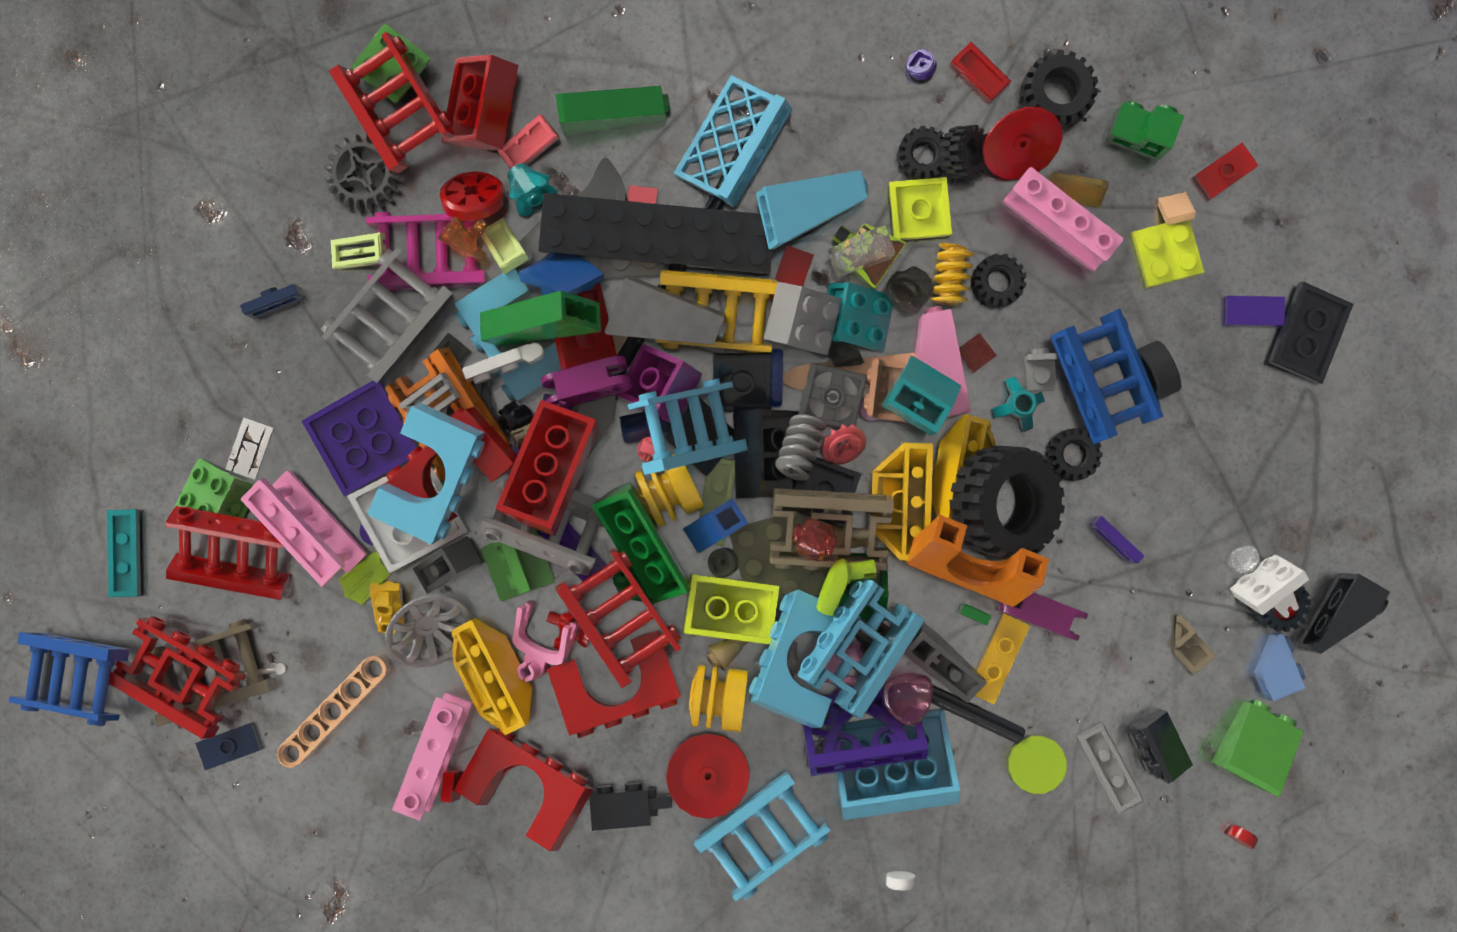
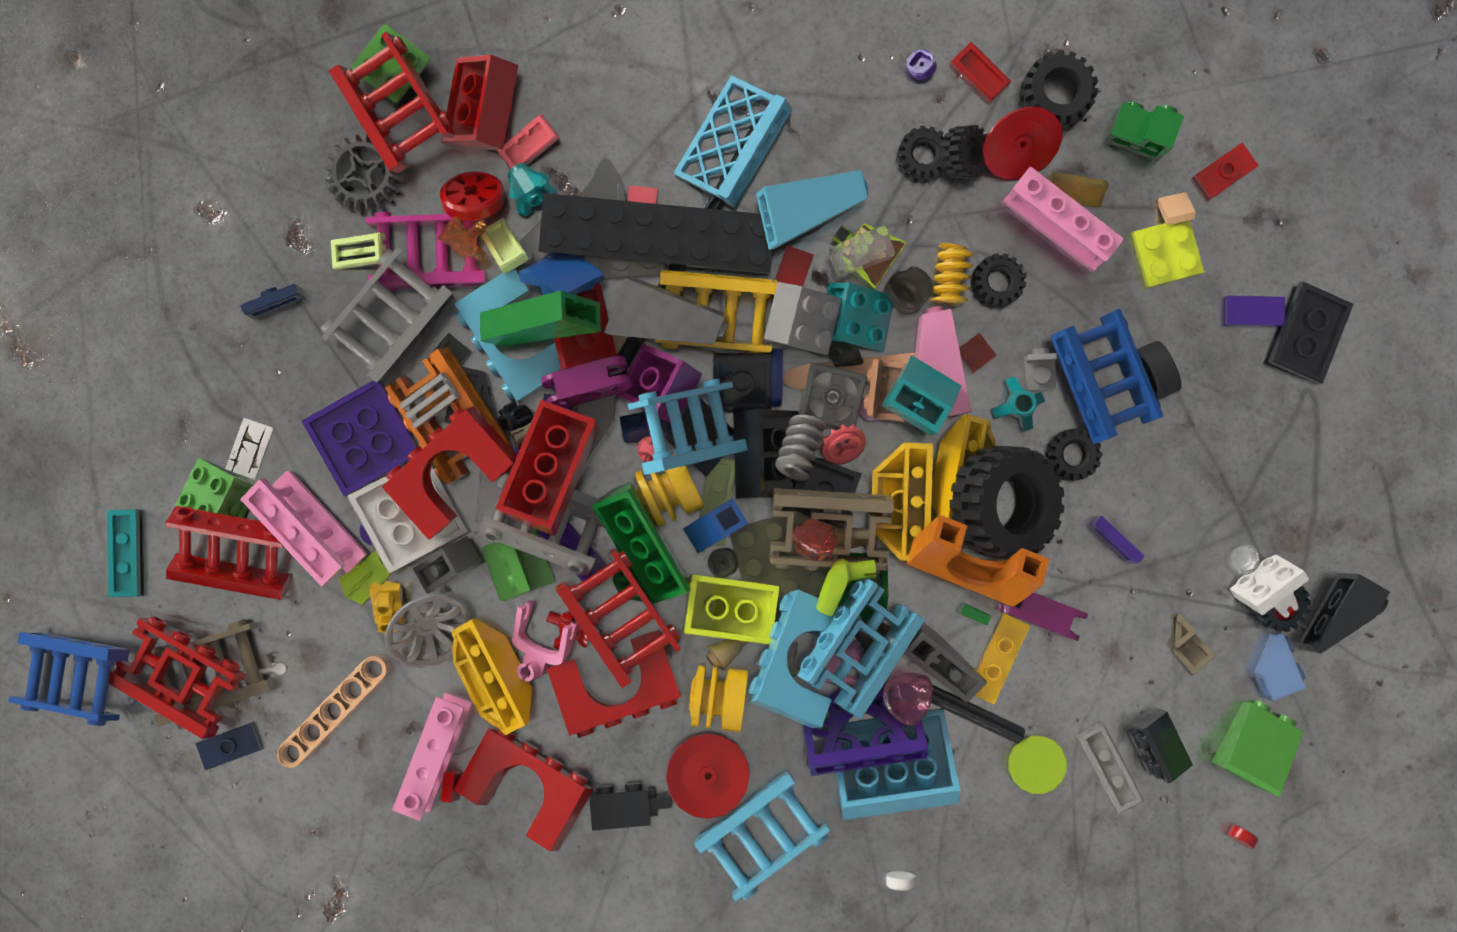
(457, 447): medium azure arch -> none
(506, 362): white hinge -> none
(610, 109): green slope -> none
(920, 208): neon yellow plate -> none

